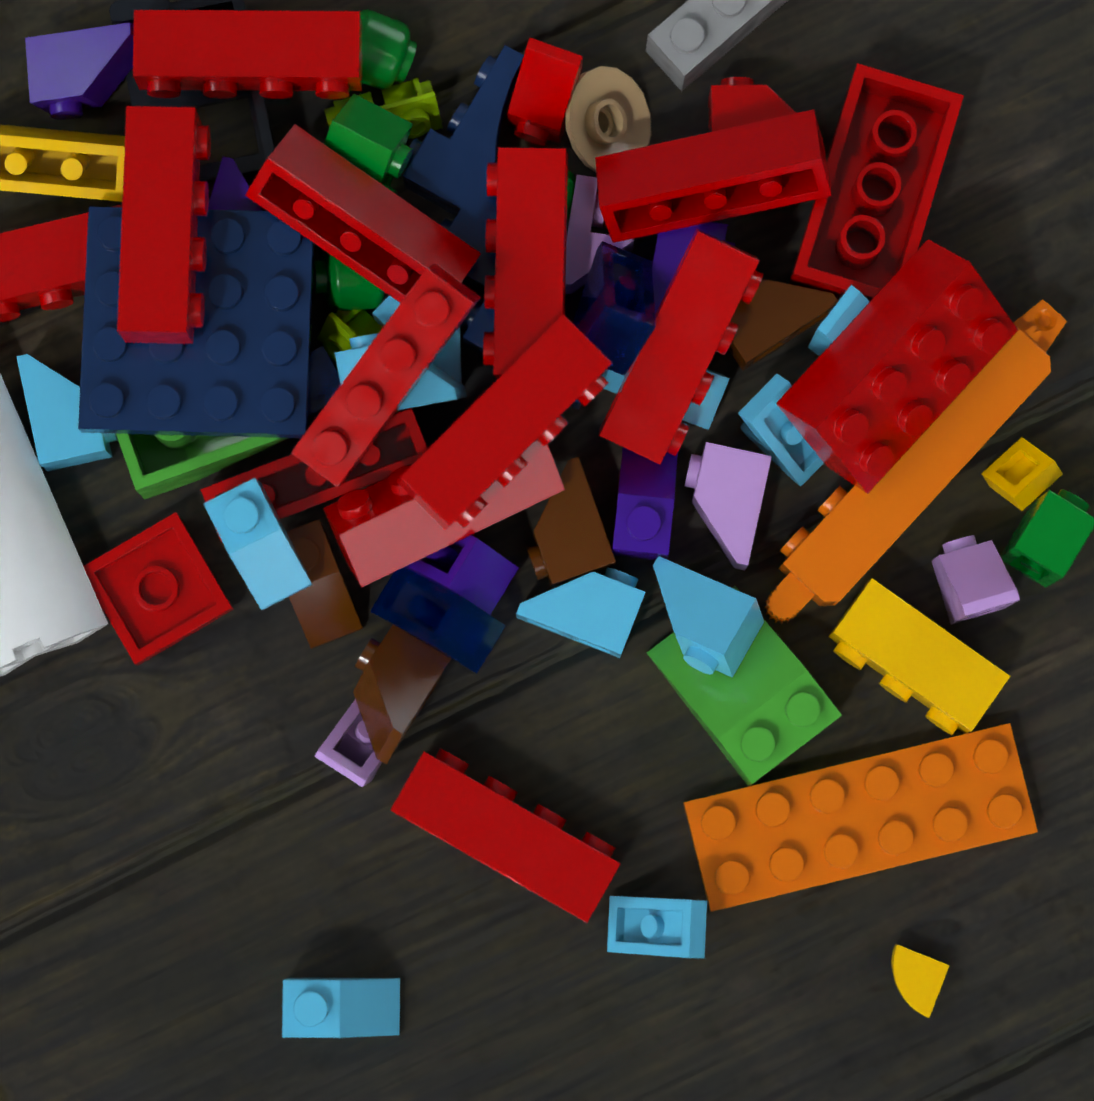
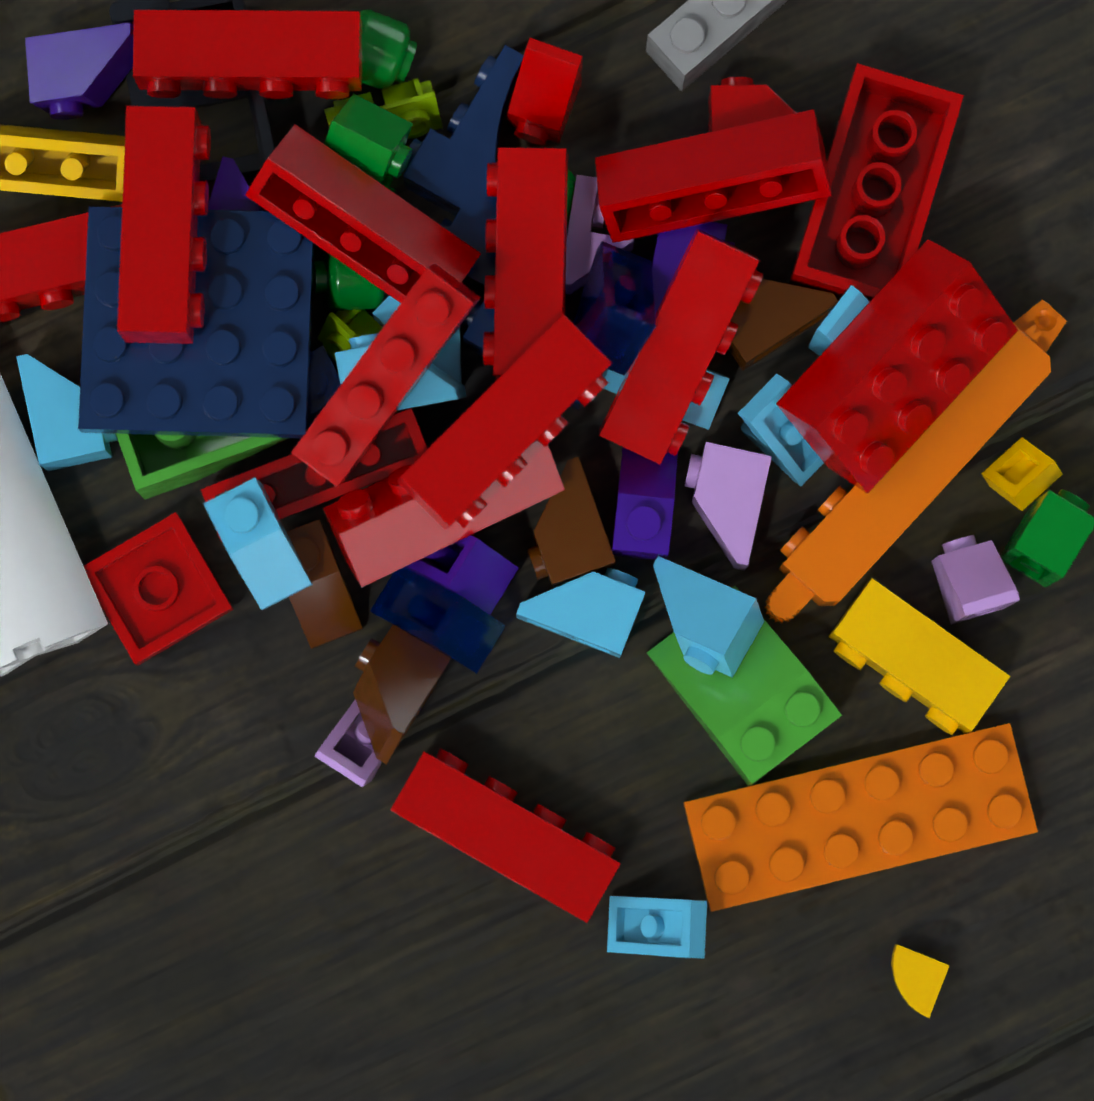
(340, 1007): medium azure slope -> none
(606, 115): tan dish -> none

